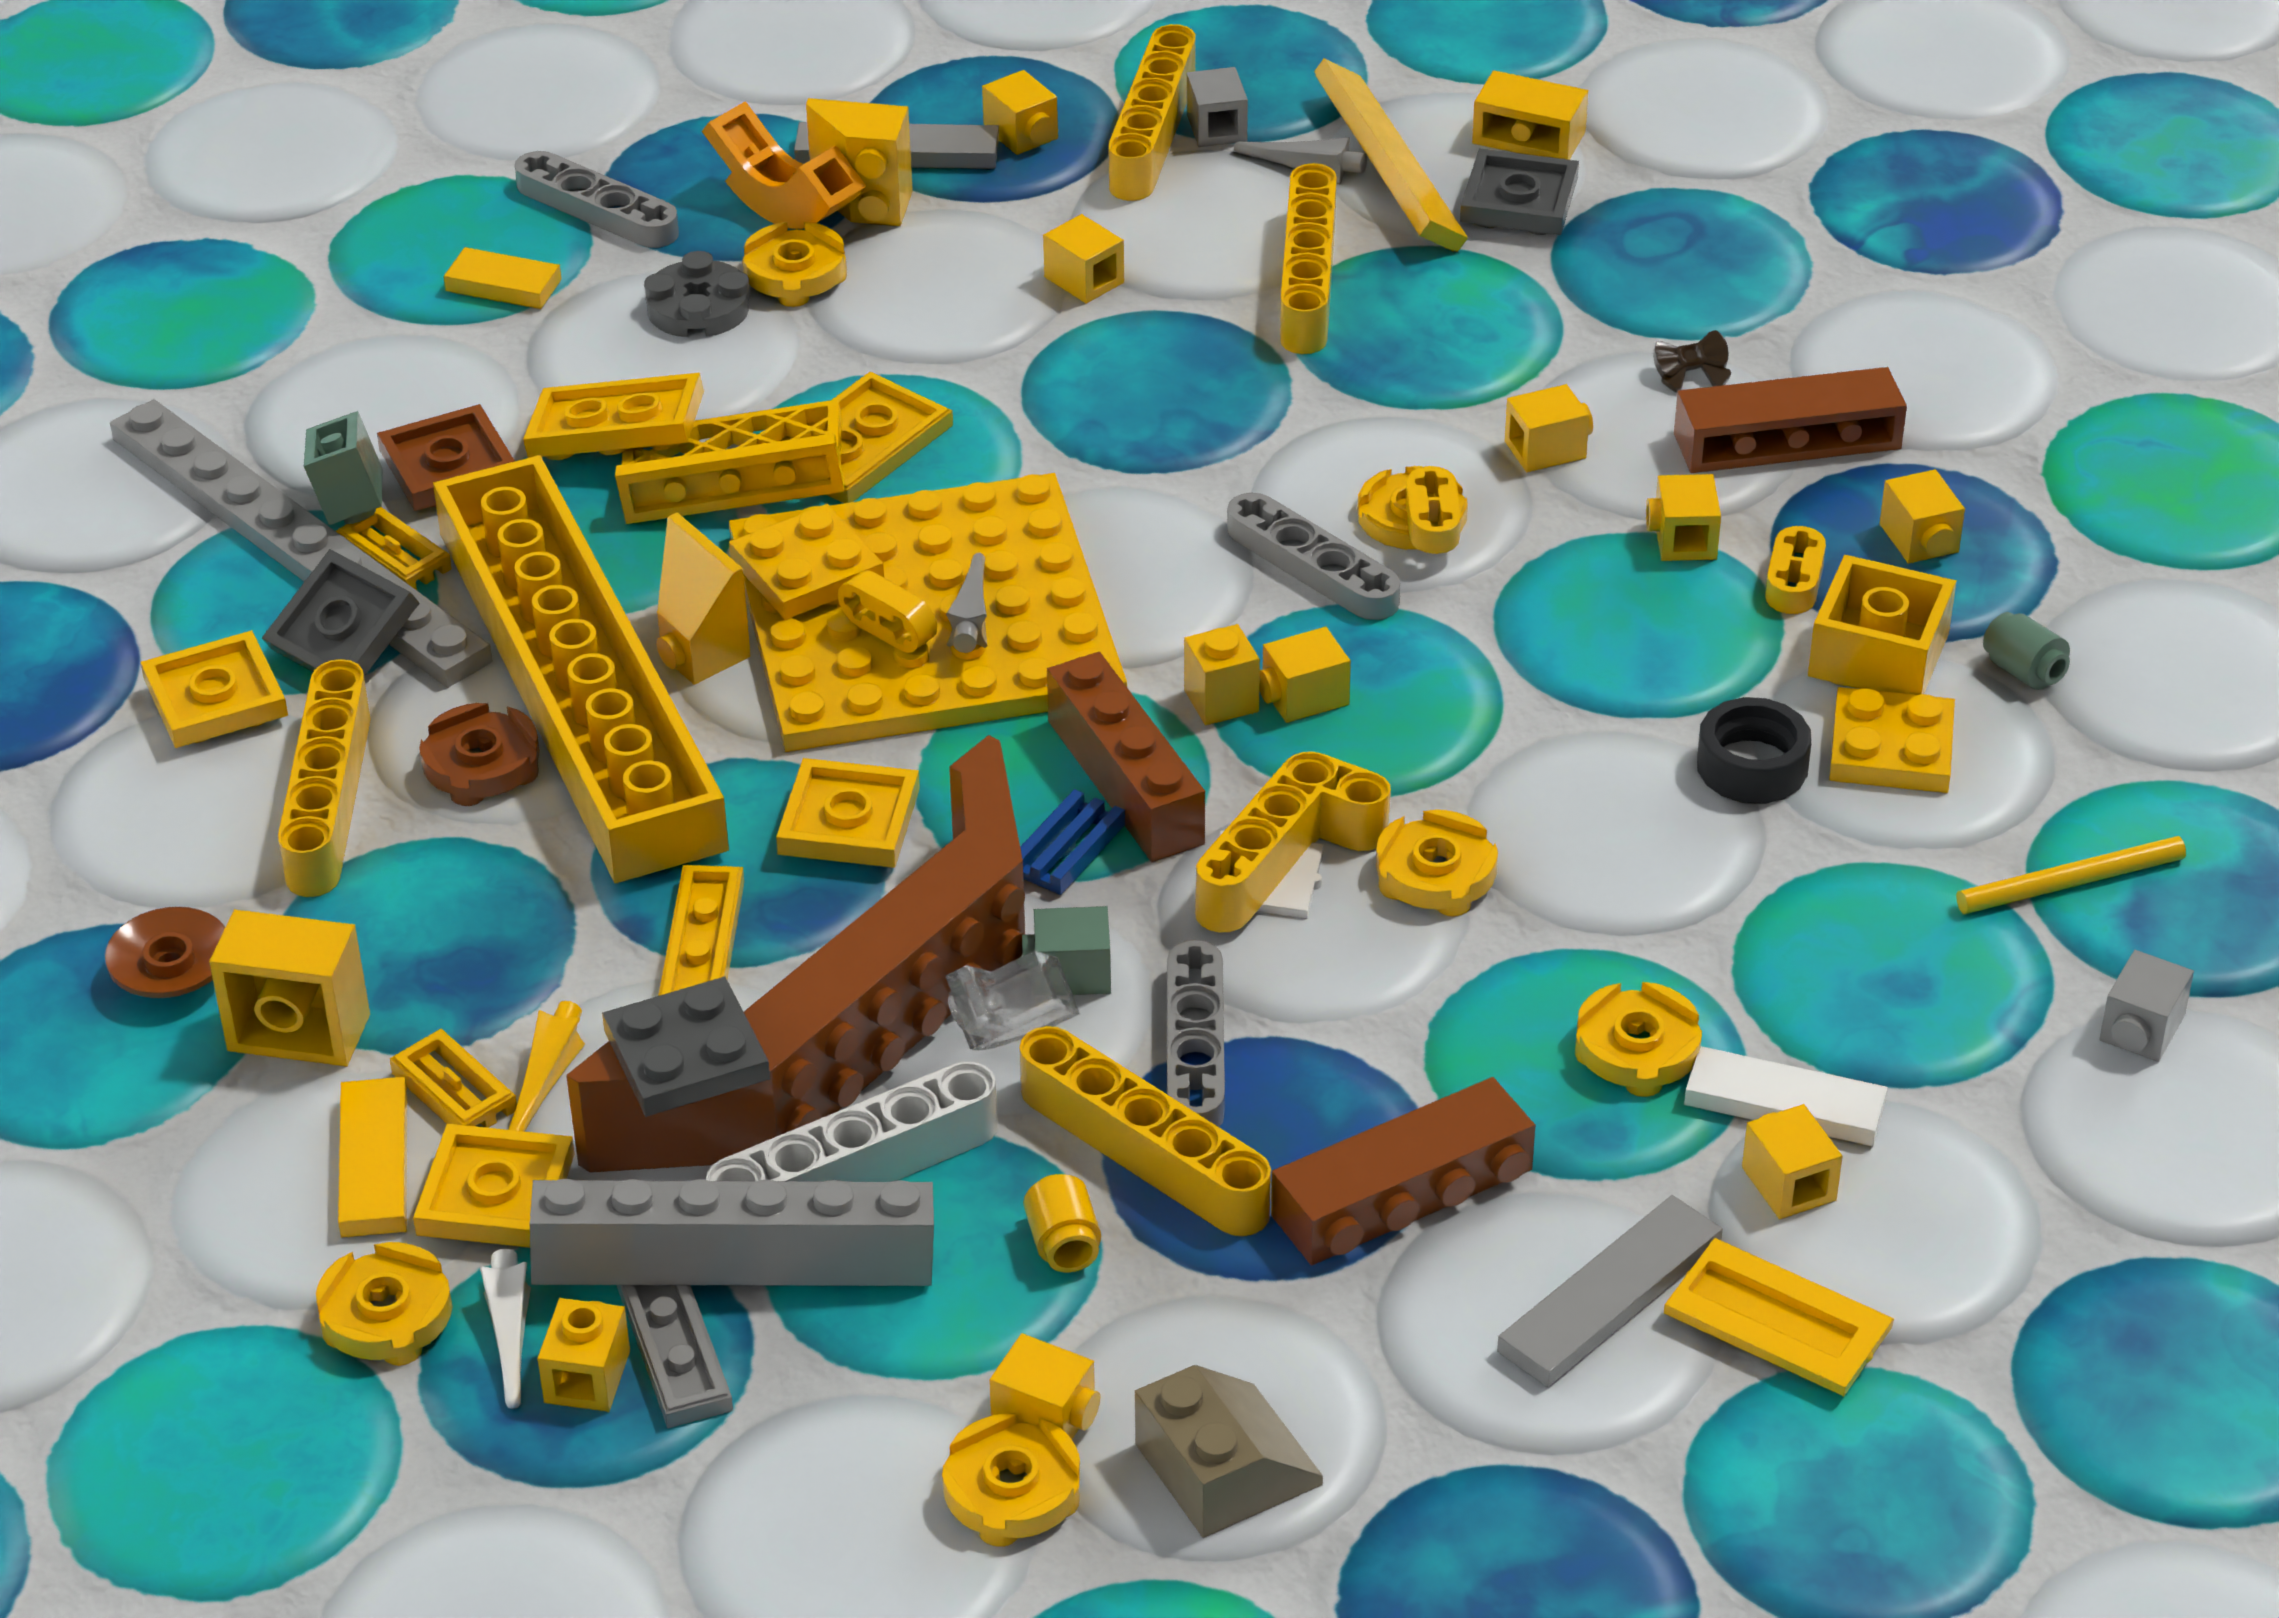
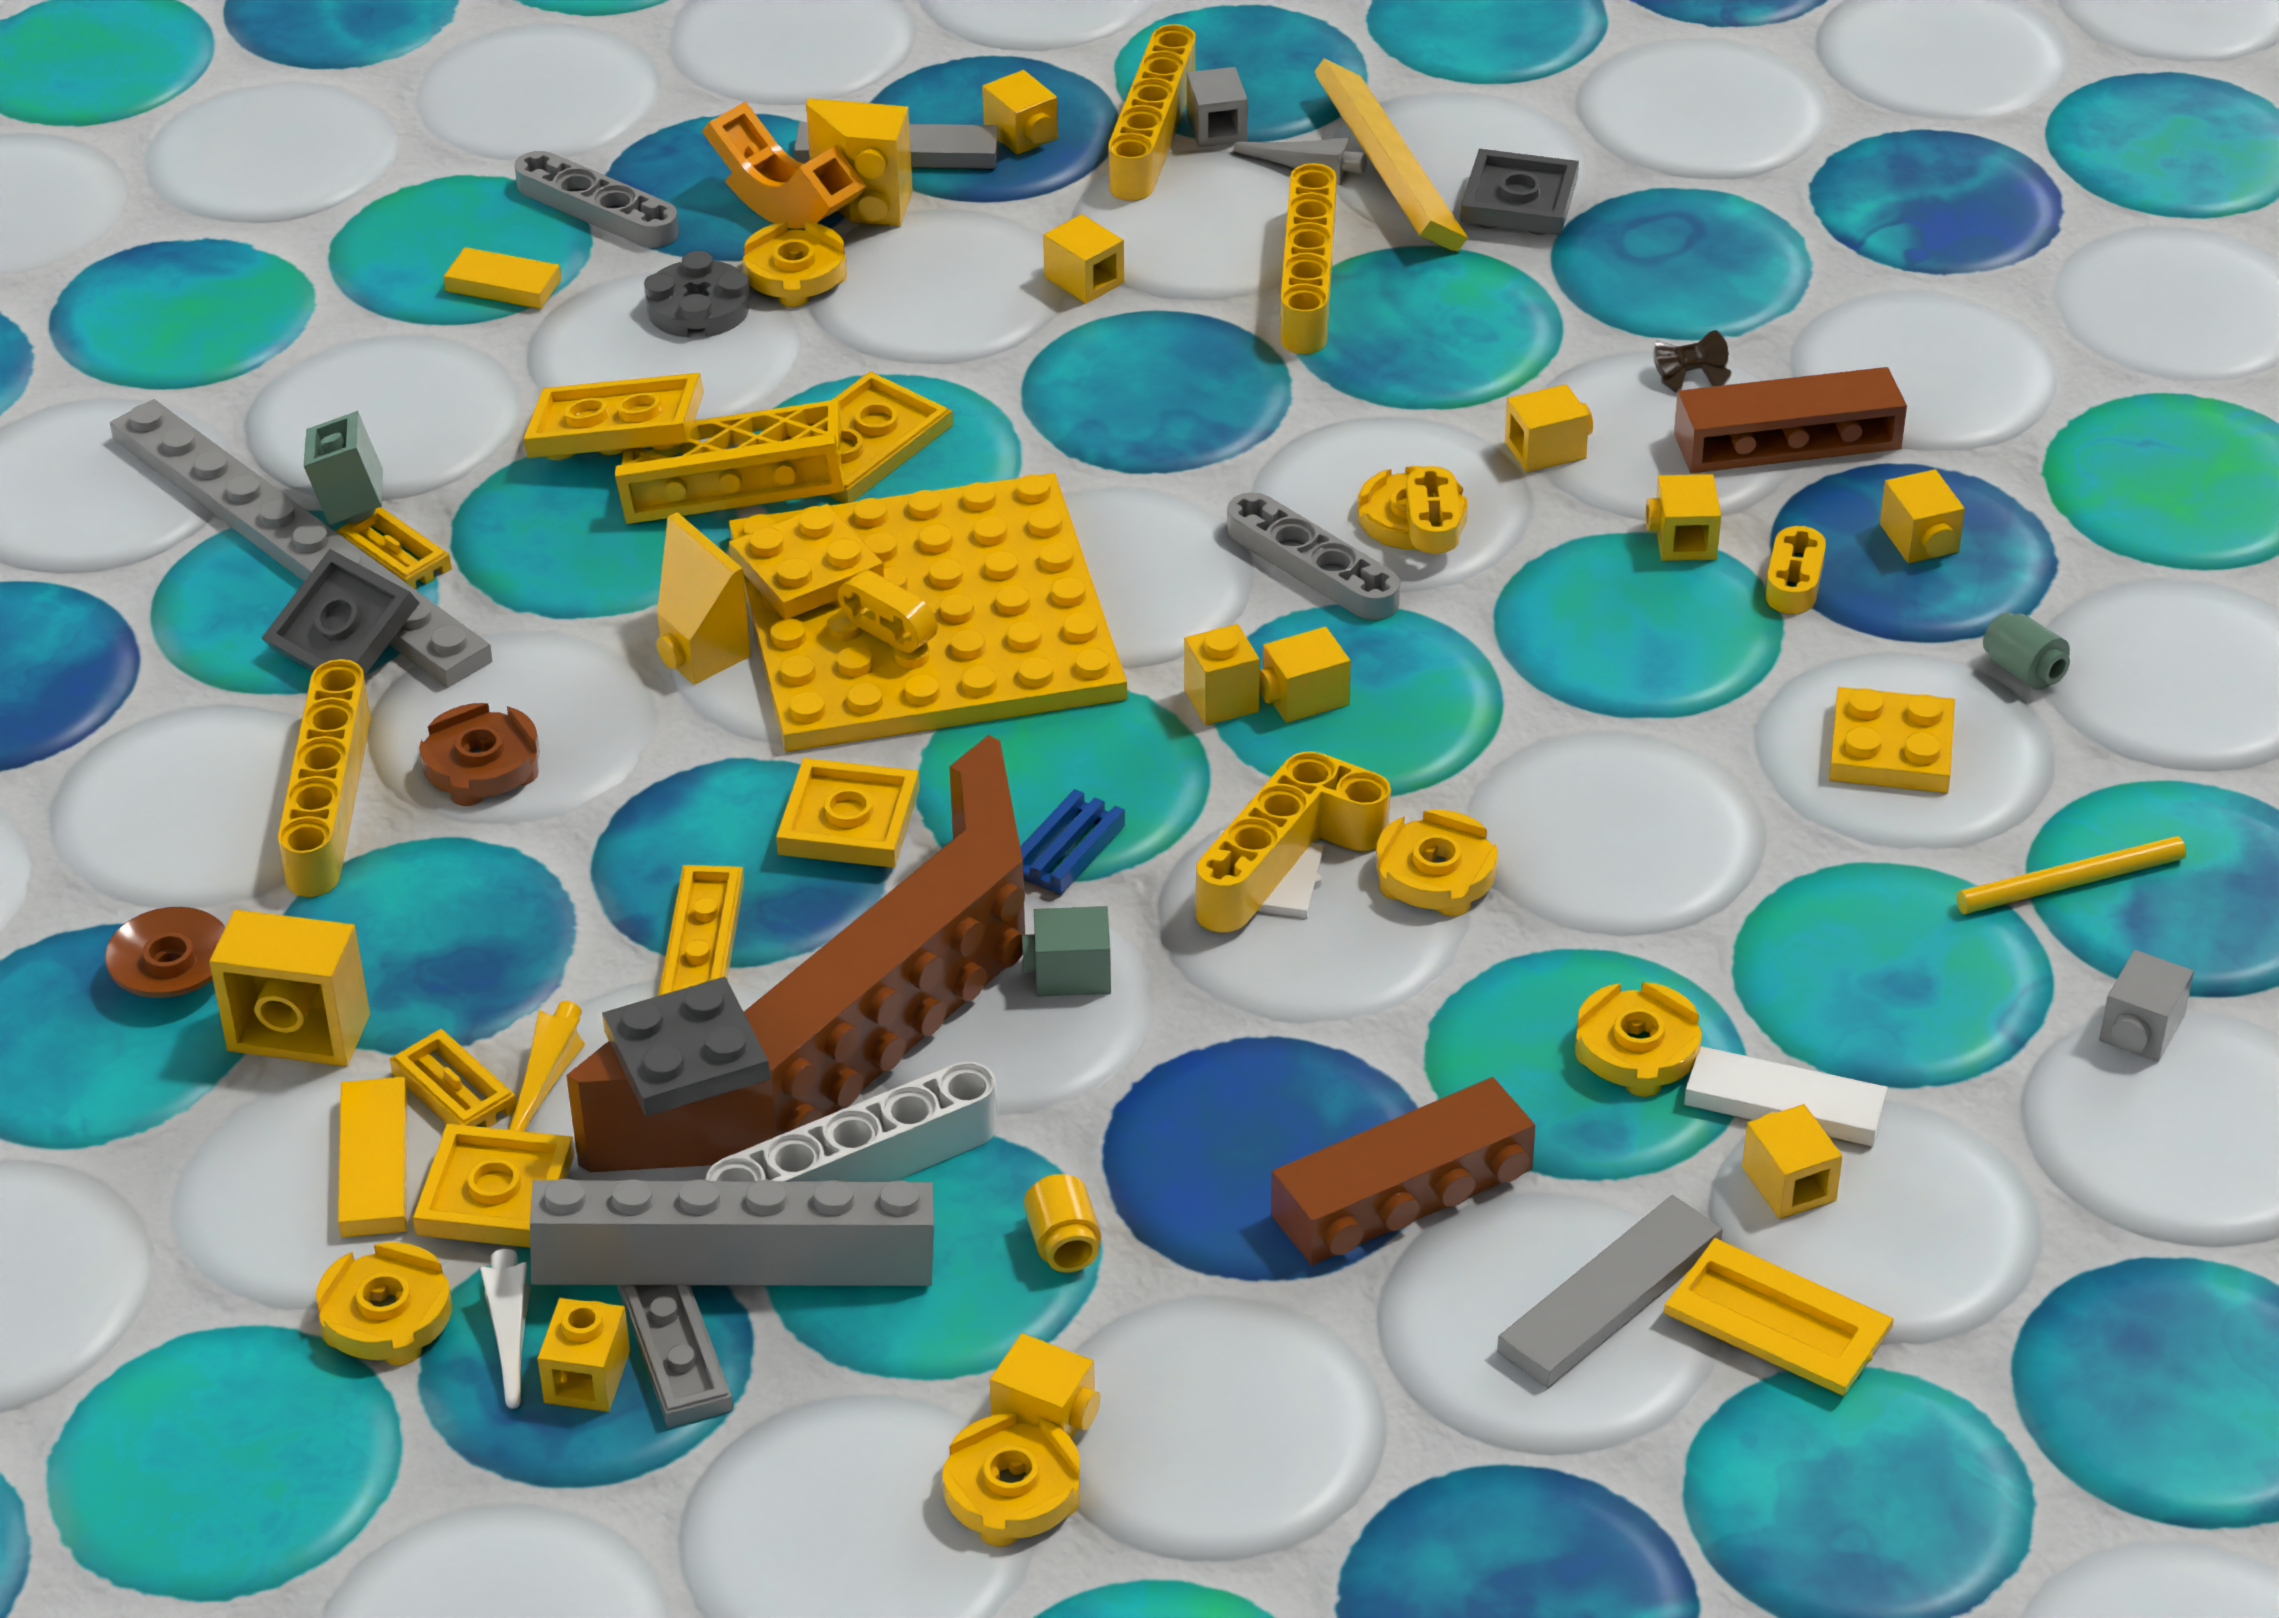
(214, 689): yellow plate -> none
(441, 450): dark orange plate -> none
(581, 670): yellow brick -> none
(969, 611): light grey piece -> none
(1010, 1001): clear brick -> none
(1126, 756): dark orange brick -> none
(1145, 1131): yellow beam -> none
(1199, 1035): light grey beam -> none
(1219, 1447): dark tan slope -> none
(1529, 116): yellow brick -> none
(1754, 779): black tyre -> none
(1881, 627): yellow brick -> none

